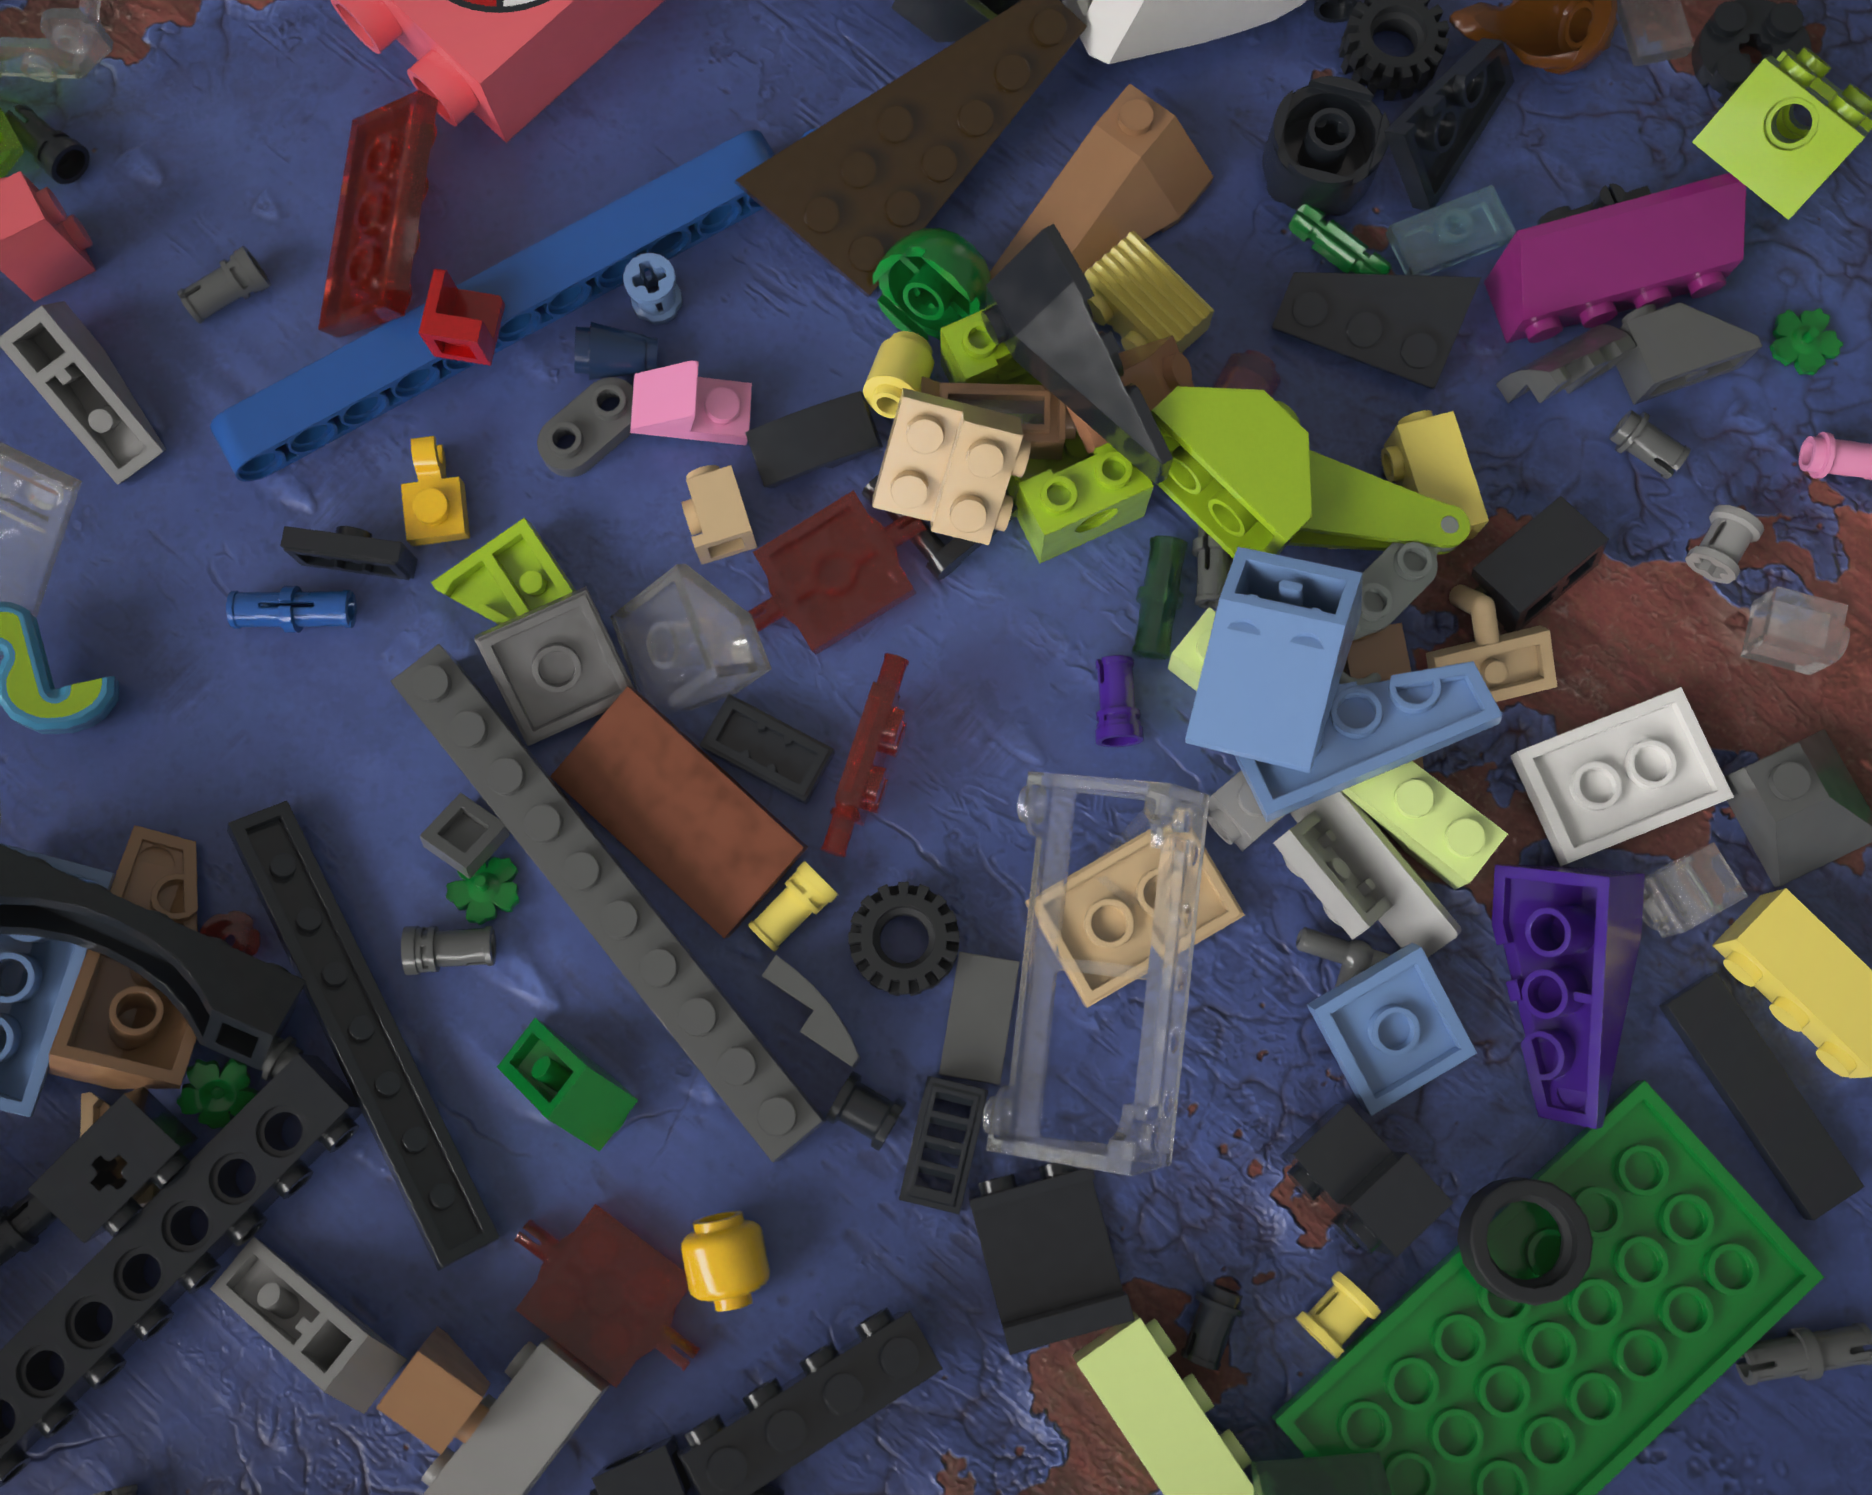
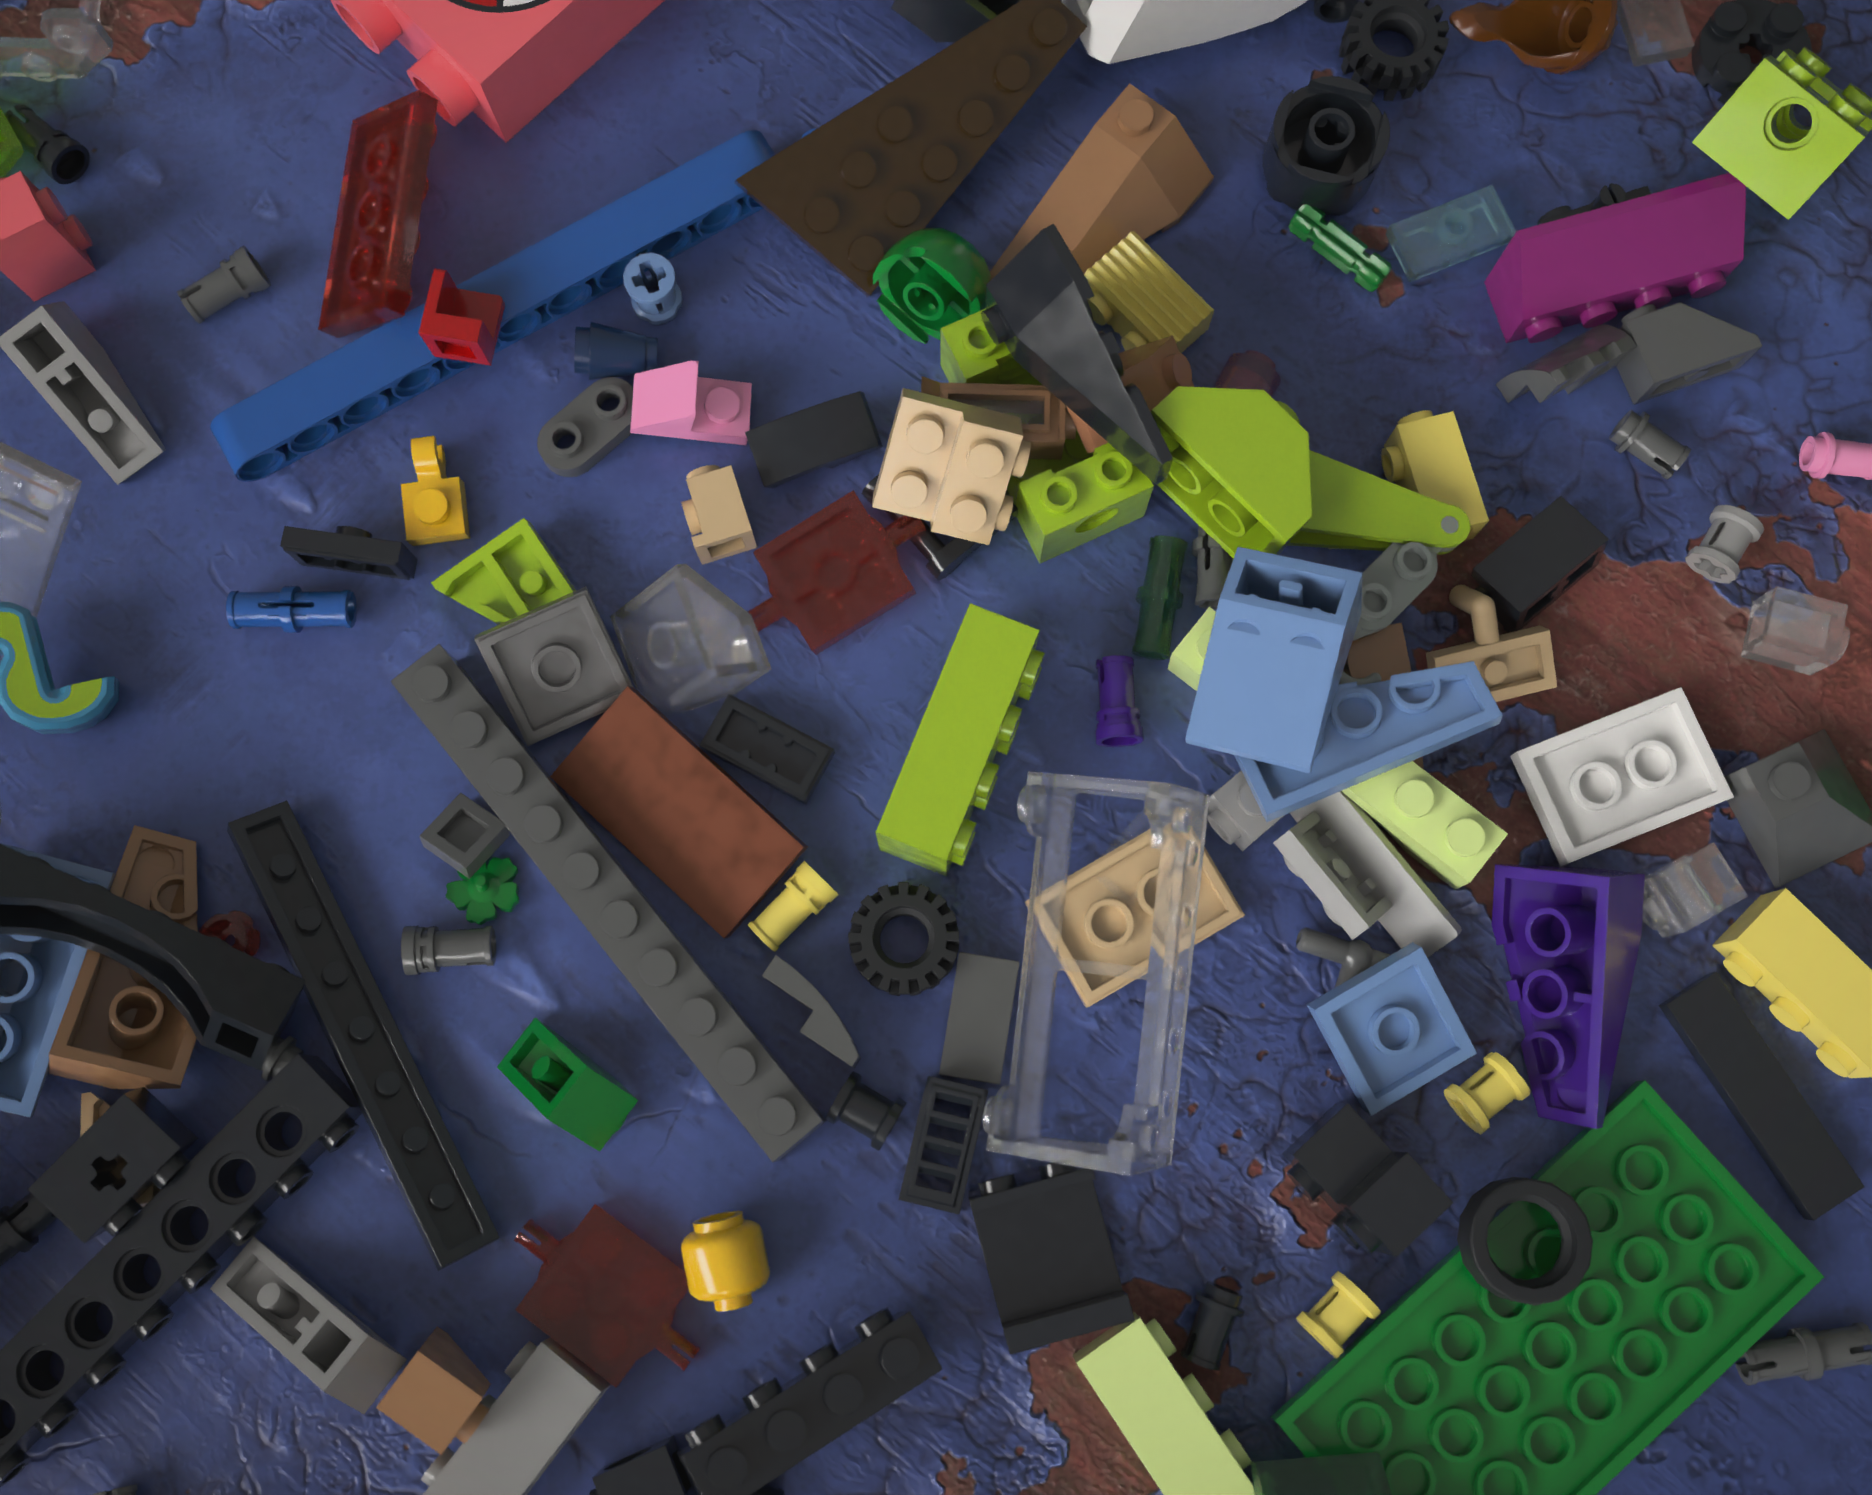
(216, 1092): green plant -> none
(863, 778): clear red plate -> none
(897, 366): light yellow brick -> none
(957, 741): none -> lime brick
(1379, 319): black wing -> none
(1447, 120): black wing -> none
(1486, 1092): none -> light yellow bush
(1803, 342): green plant -> none

